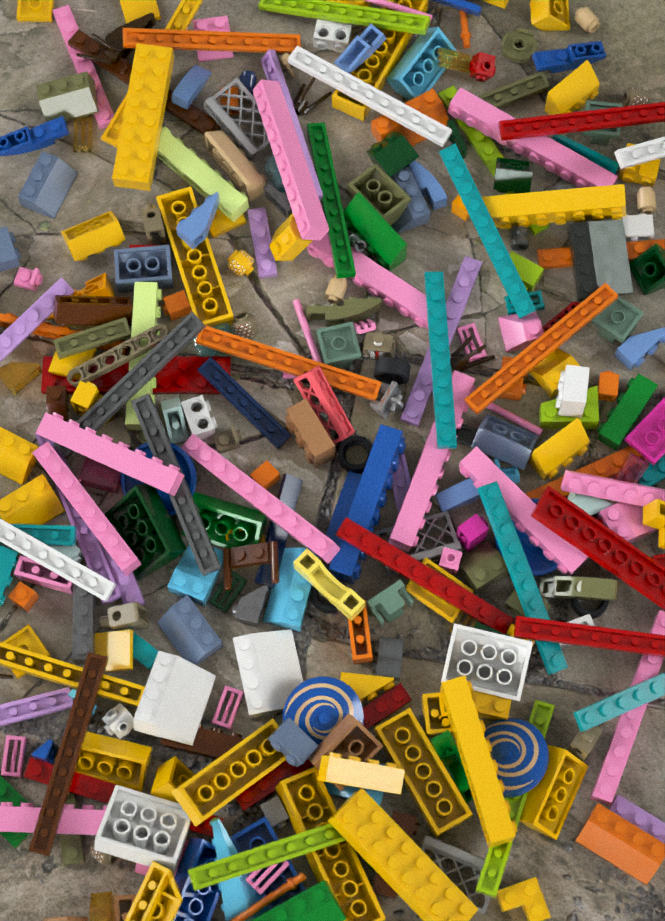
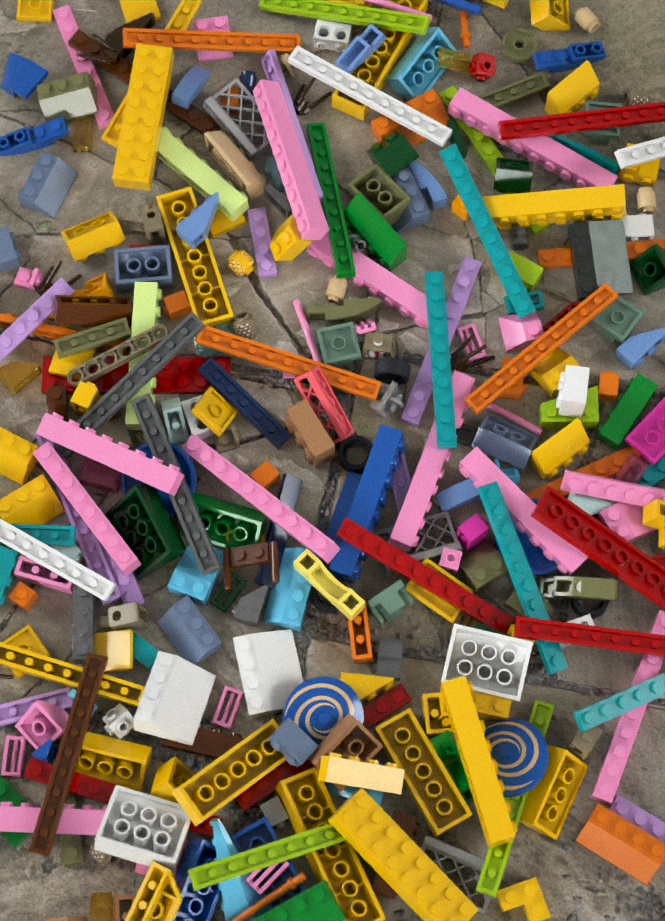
(22, 76): none -> blue slope
(42, 723): none -> bright pink slope
(50, 275): none -> dark brown plant
(214, 411): none -> yellow tile

